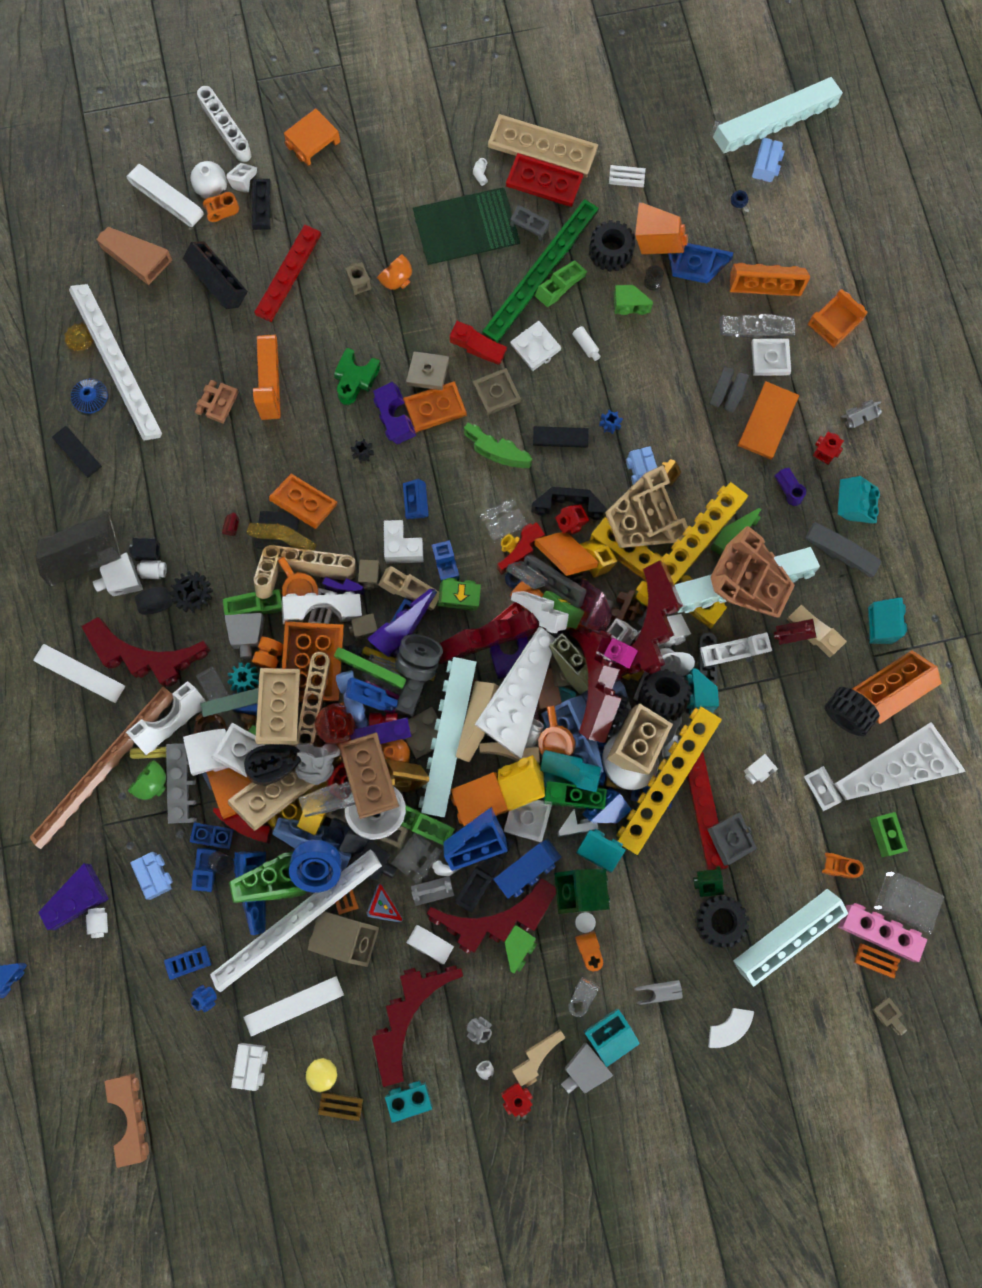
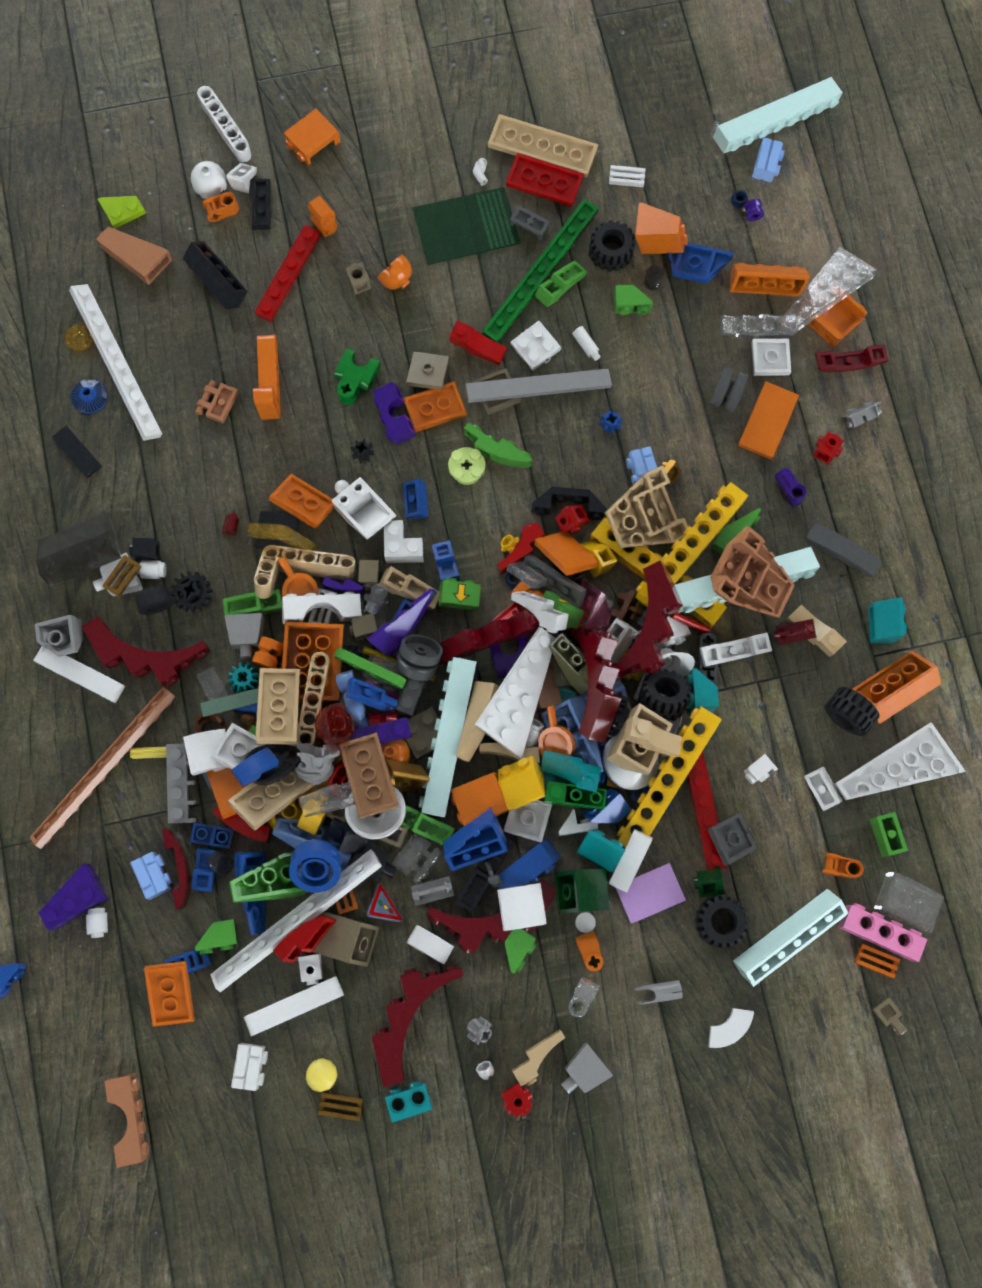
(60, 635): none -> light grey slope
(121, 209): none -> lime wing
(128, 579): none -> pearl gold tile
(149, 782): bright green cylinder -> none
(165, 195): white beam -> none
(169, 993): none -> orange tile
(180, 894): none -> dark red slope
(185, 705): white arch -> none
(203, 998): blue gear -> none
(219, 934): none -> bright green slope
(254, 766): none -> blue slope
(303, 938): none -> red slope
(316, 963): none -> white brick
(322, 216): none -> orange brick
(361, 507): none -> white slope
(375, 599): none -> clear hips
(442, 869): white arm -> none
(469, 455): none -> yellowish green plate
(495, 880): none -> dark grey hand
(506, 524): clear plate -> none
(521, 906): none -> white slope
(538, 385): none -> light grey tile
(560, 436): black tile -> none
(611, 1037): teal slope -> none
(620, 653): dark pink brick -> none
(630, 860): none -> white tile
(651, 893): none -> lavender tile
(652, 737): none -> tan slope
(690, 622): none -> red piece
(754, 209): none -> dark purple wheel
(833, 283): none -> clear wing
(852, 360): none -> dark red slope
(858, 500): teal slope -> none

